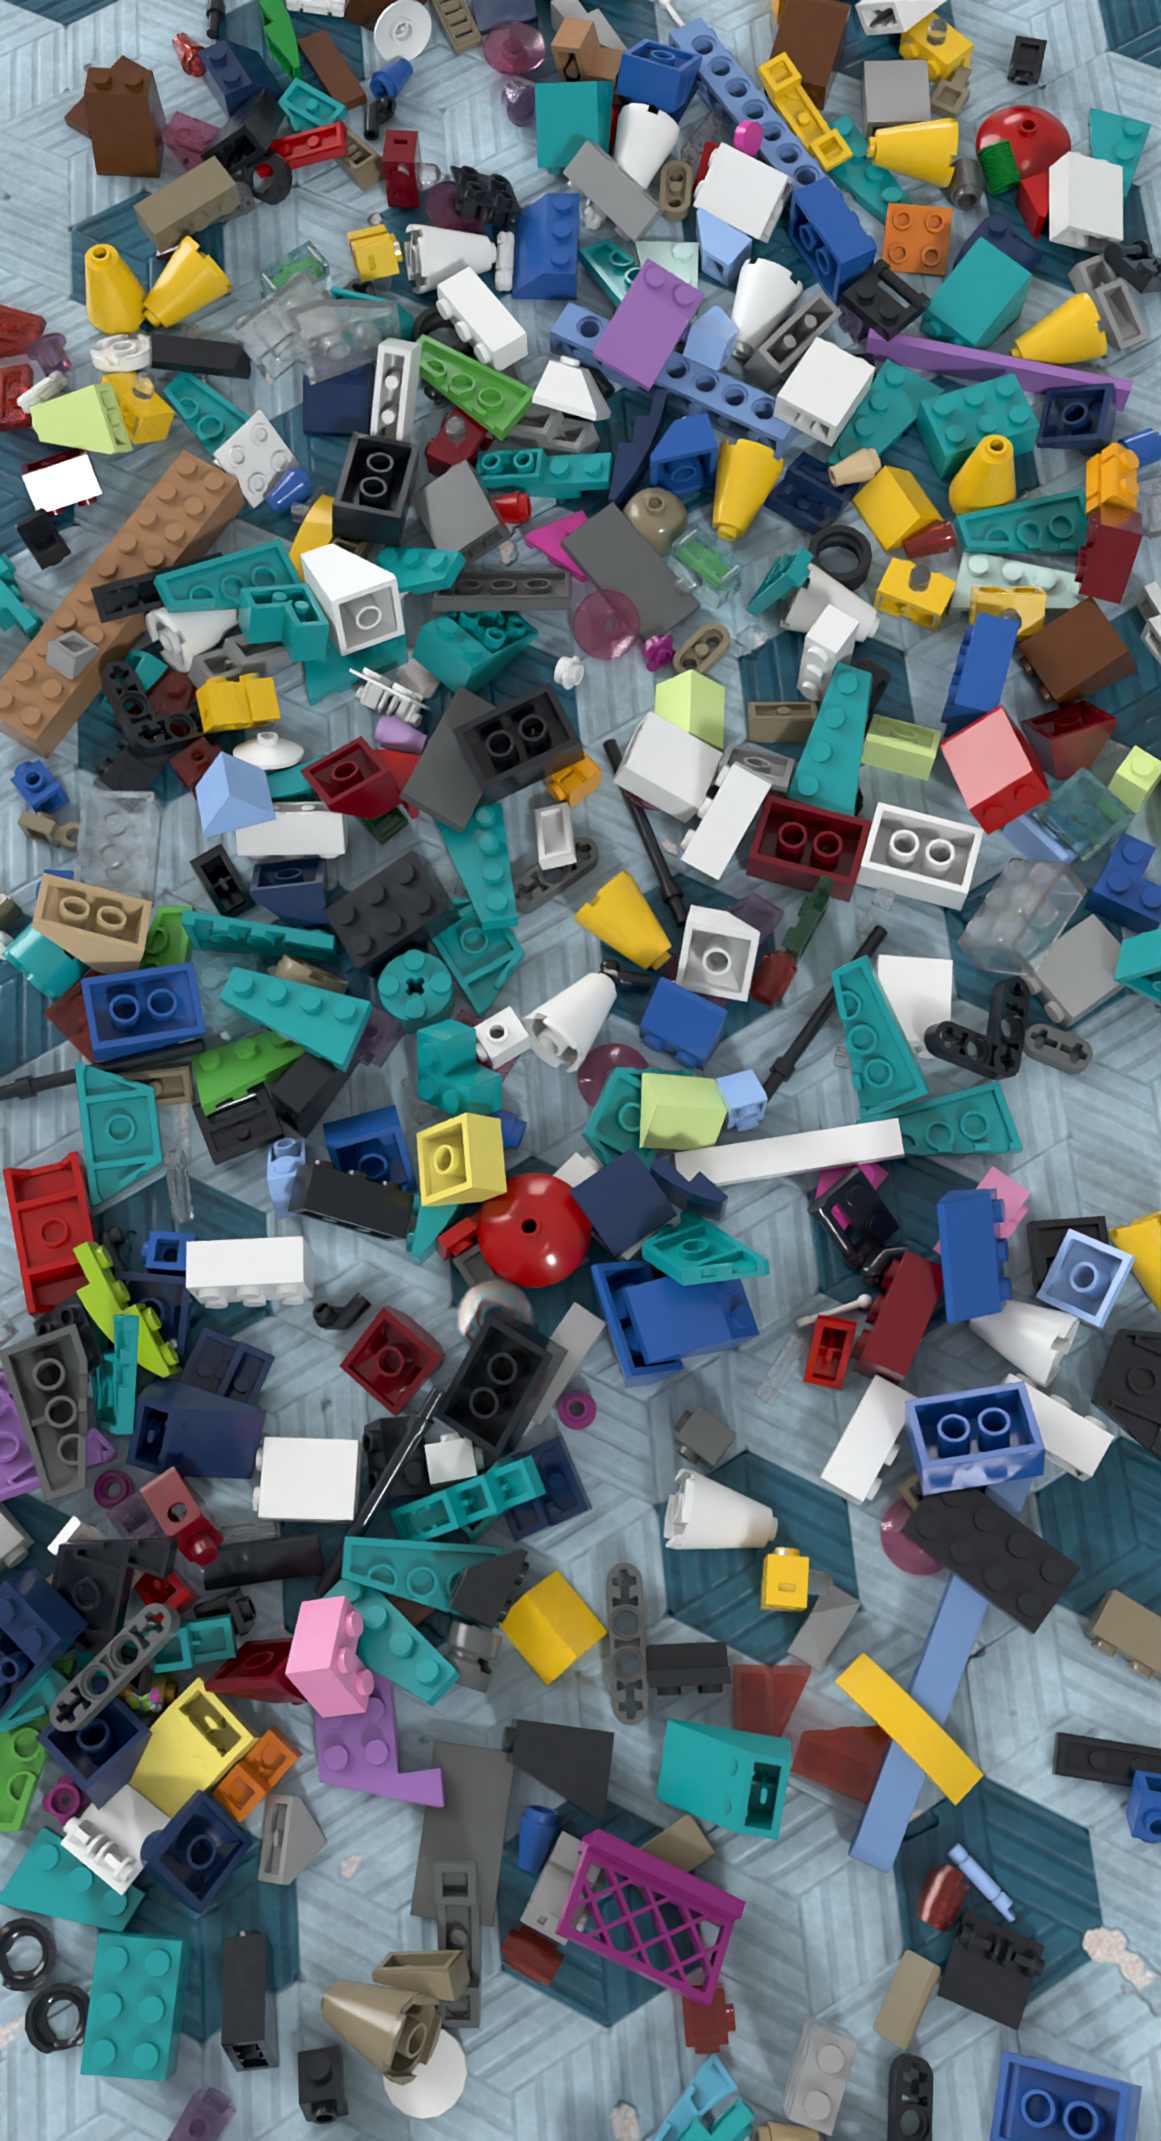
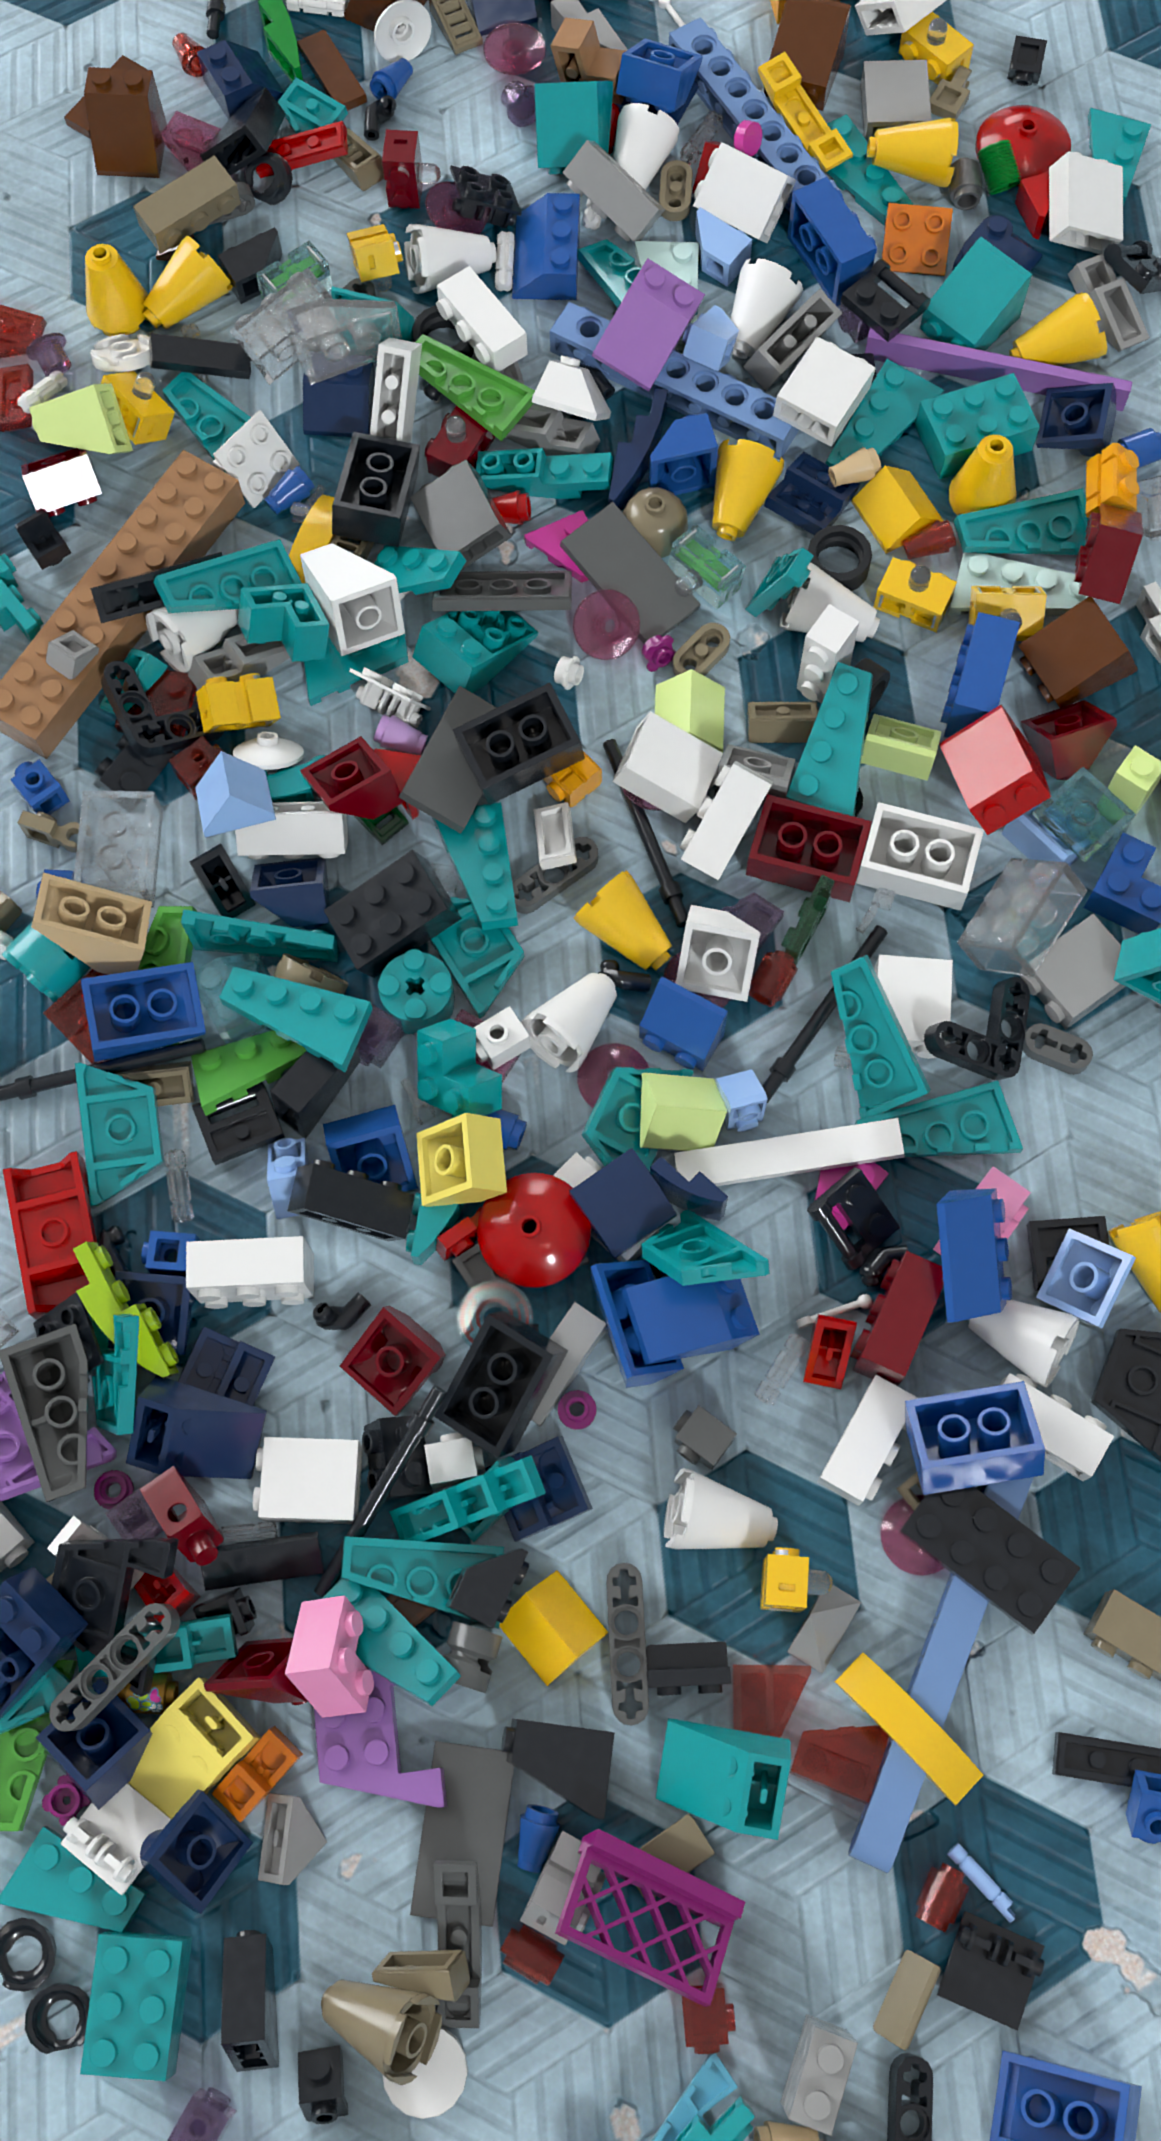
(247, 259): none -> black slope

